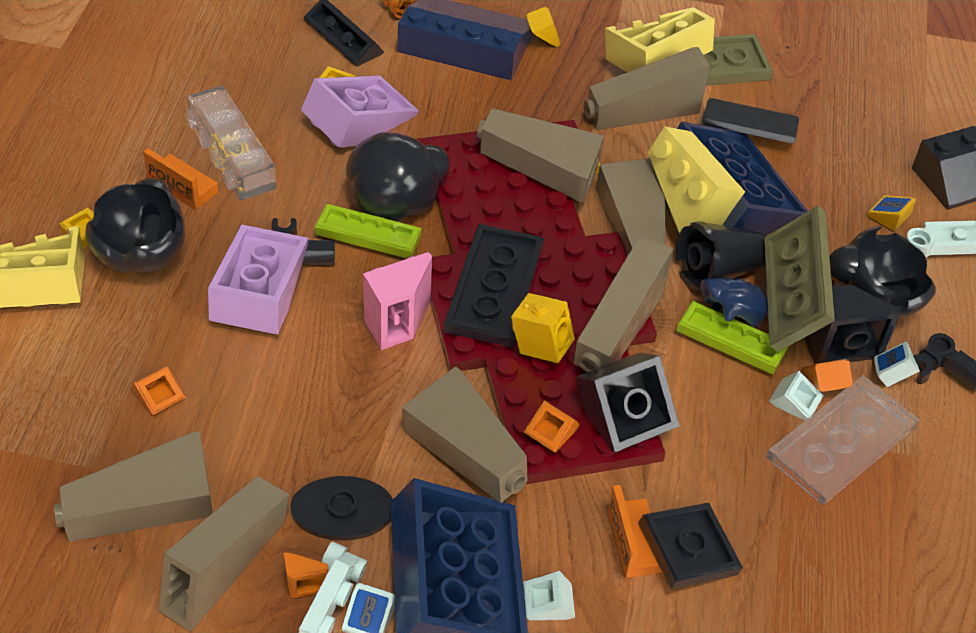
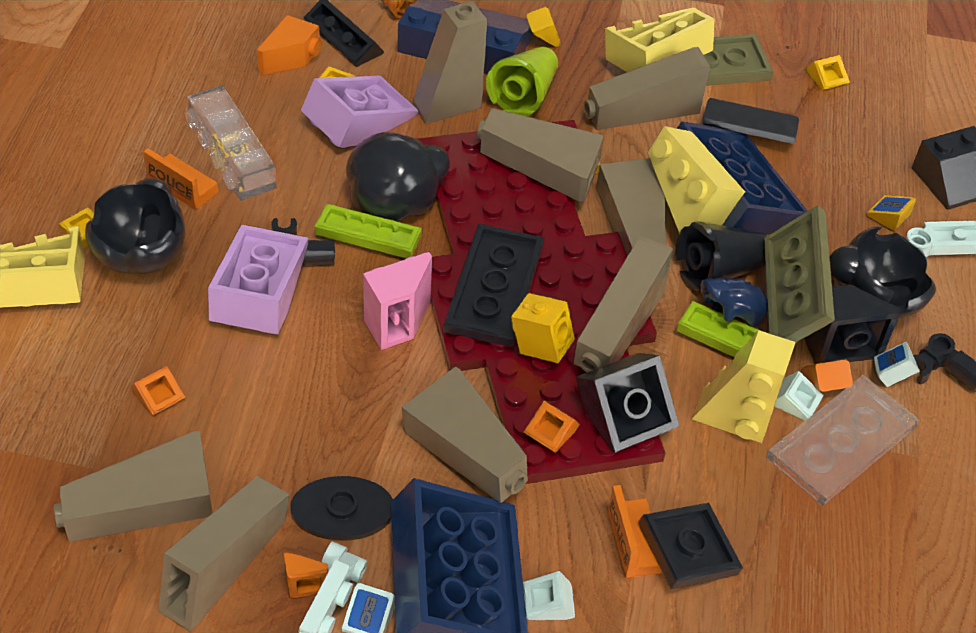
(289, 46): none -> orange slope
(454, 65): none -> dark tan slope
(522, 80): none -> lime cone
(747, 388): none -> light yellow wedge
(828, 72): none -> yellow slope

